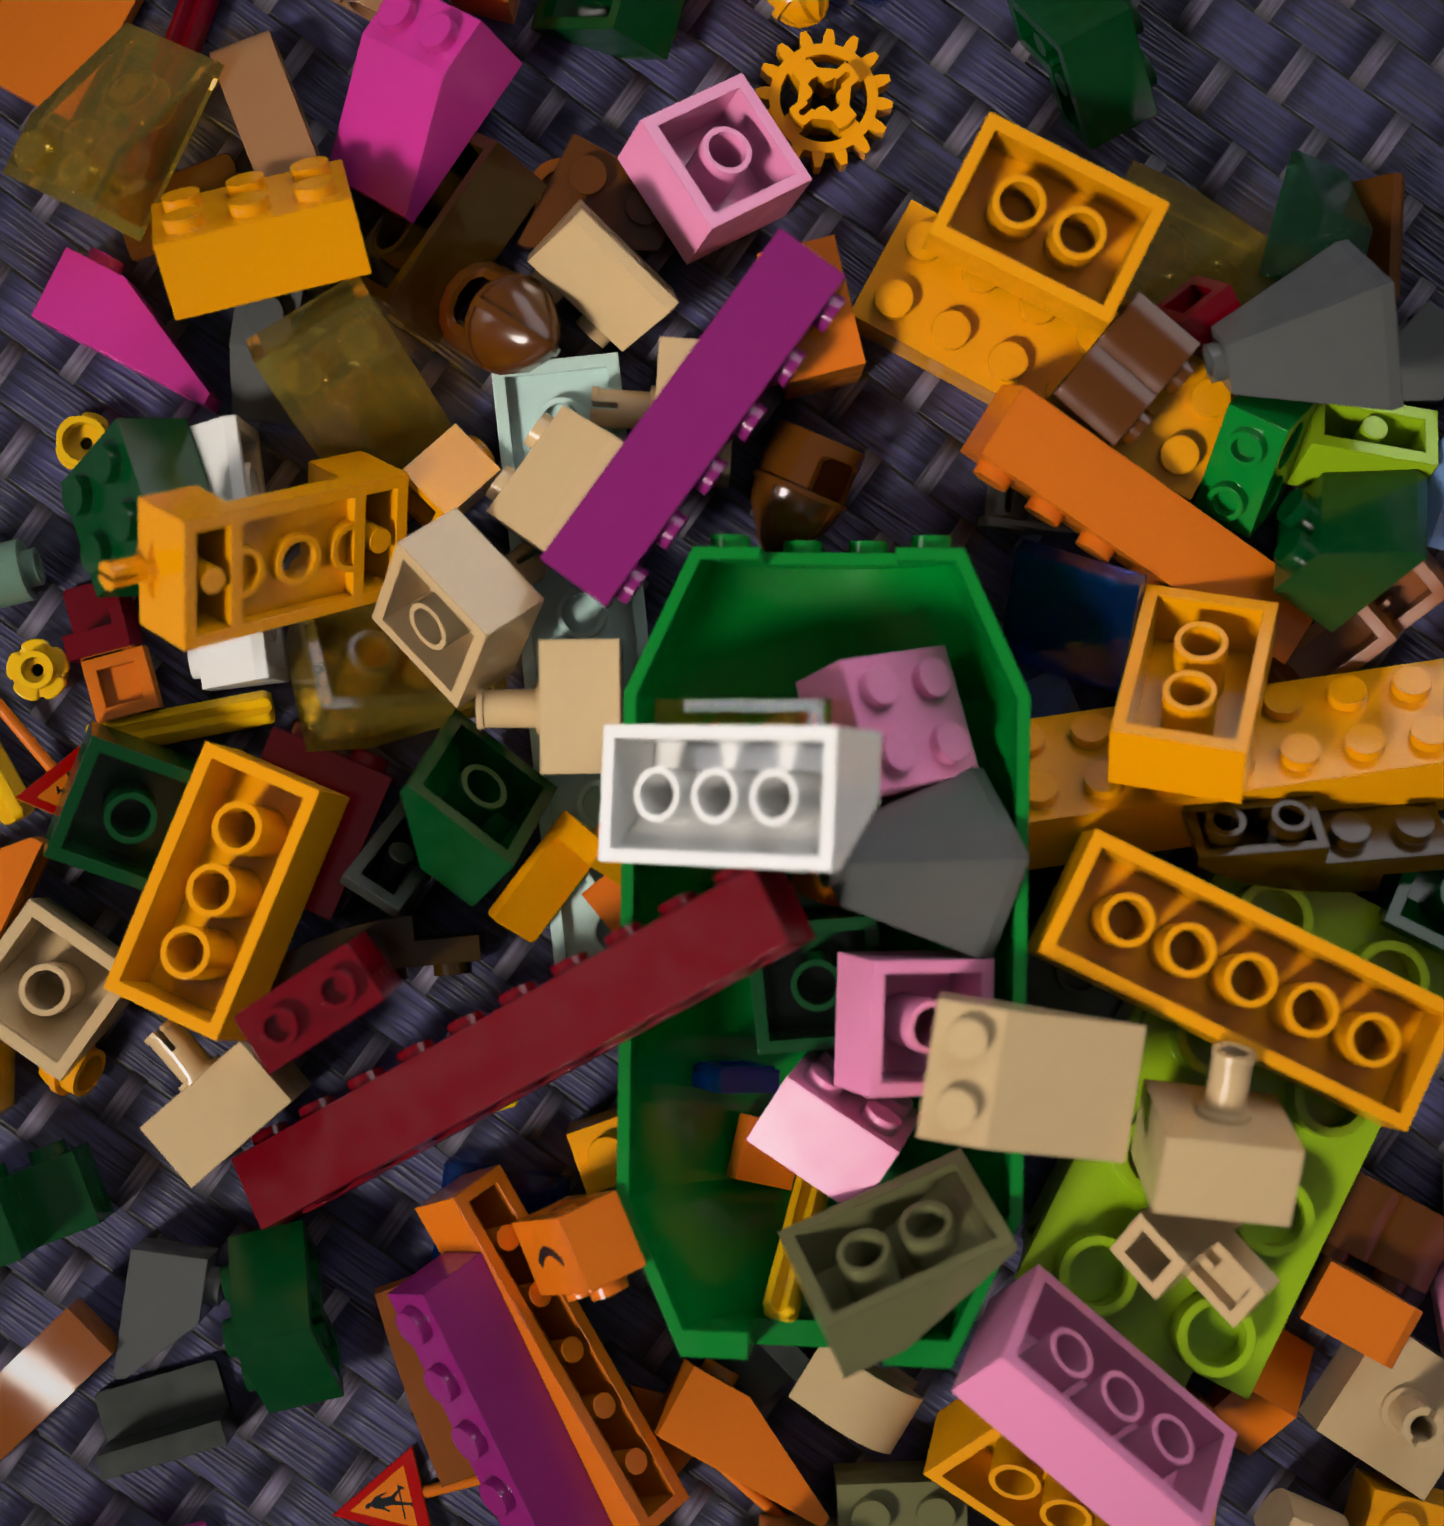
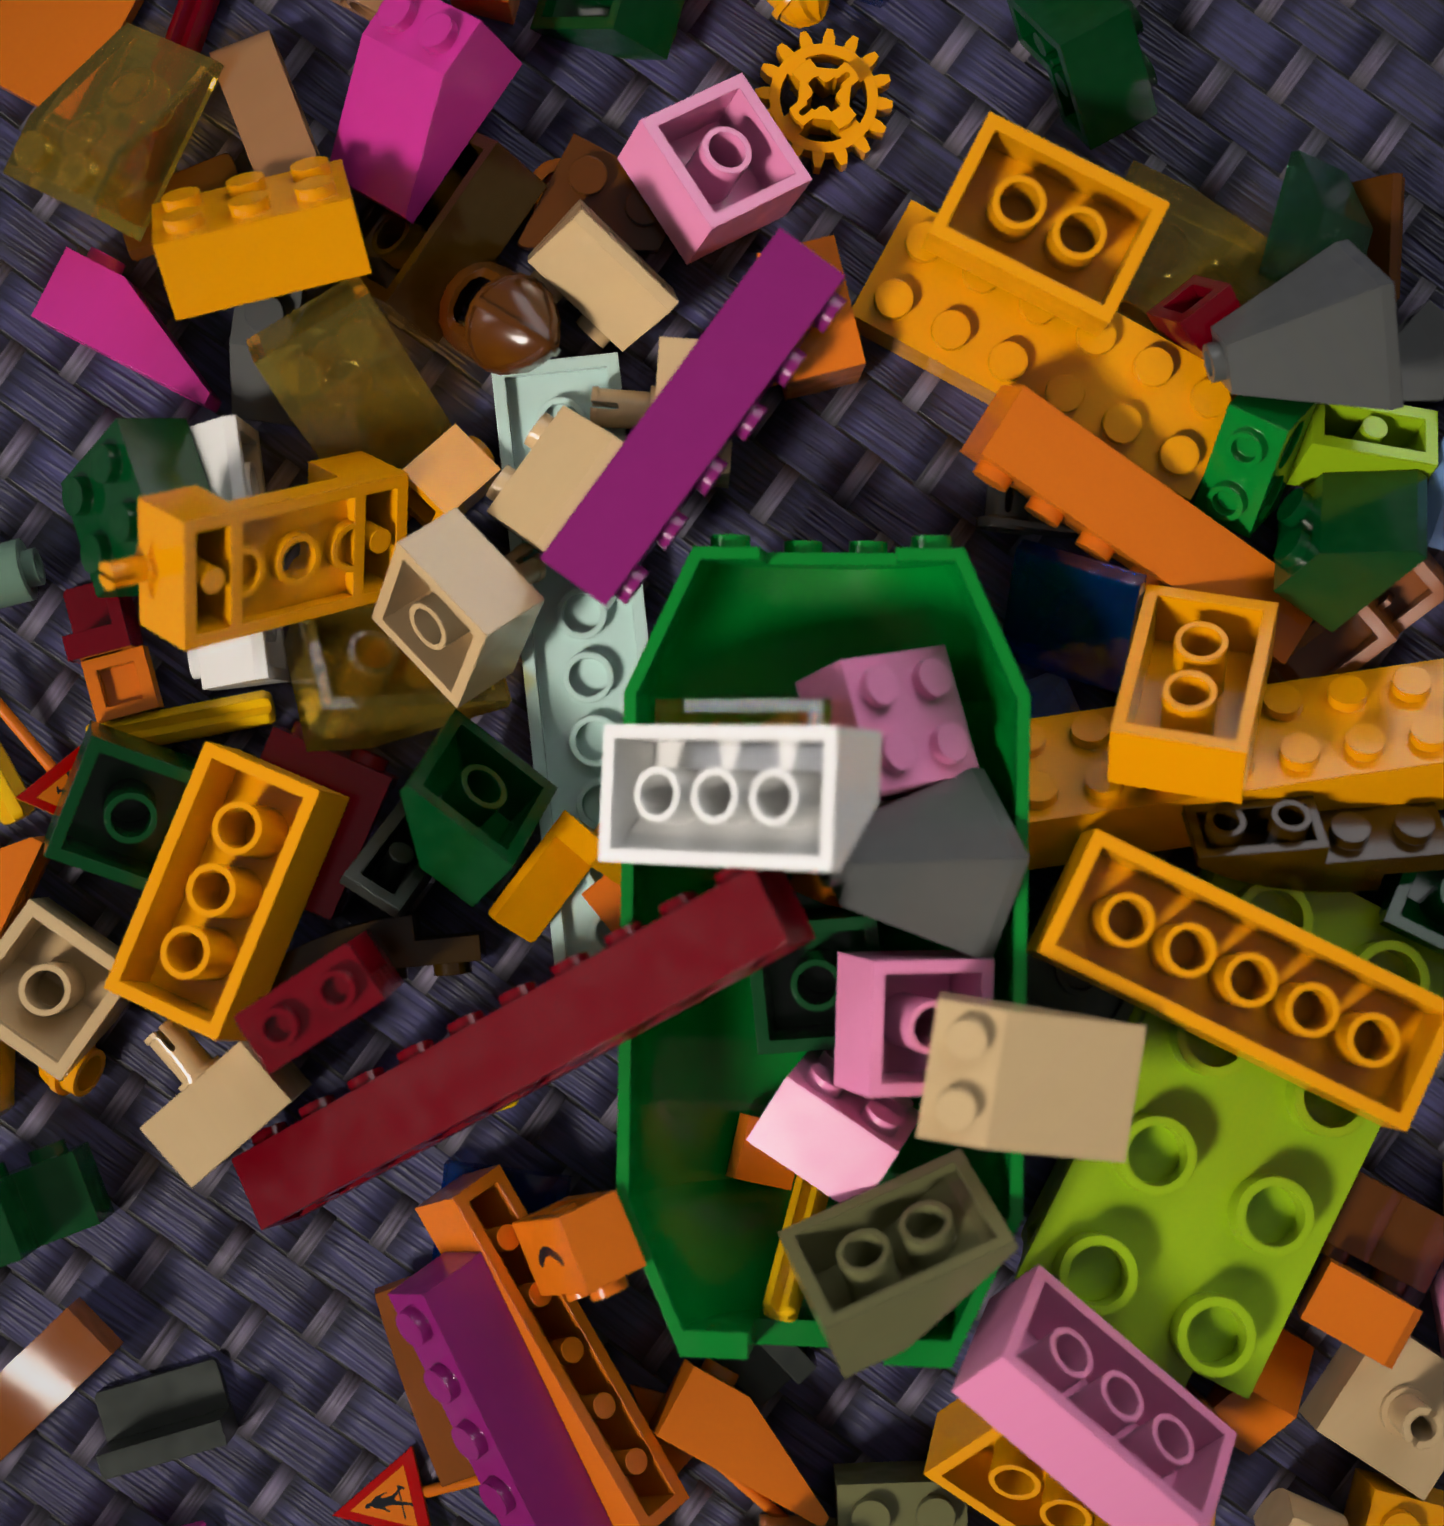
(54, 673): yellow plate -> none
(71, 434): yellow plate -> none
(164, 1298): dark grey slope -> none
(280, 1318): dark green brick -> none
(571, 703): tan brick -> none
(595, 1149): light orange brick -> none
(735, 1076): clear blue tile -> none
(800, 485): reddish brown helmet -> none
(865, 1407): tan brick -> none
(1126, 371): reddish brown brick -> none
(1209, 1252): tan brick -> none
(1218, 1146): tan brick -> none

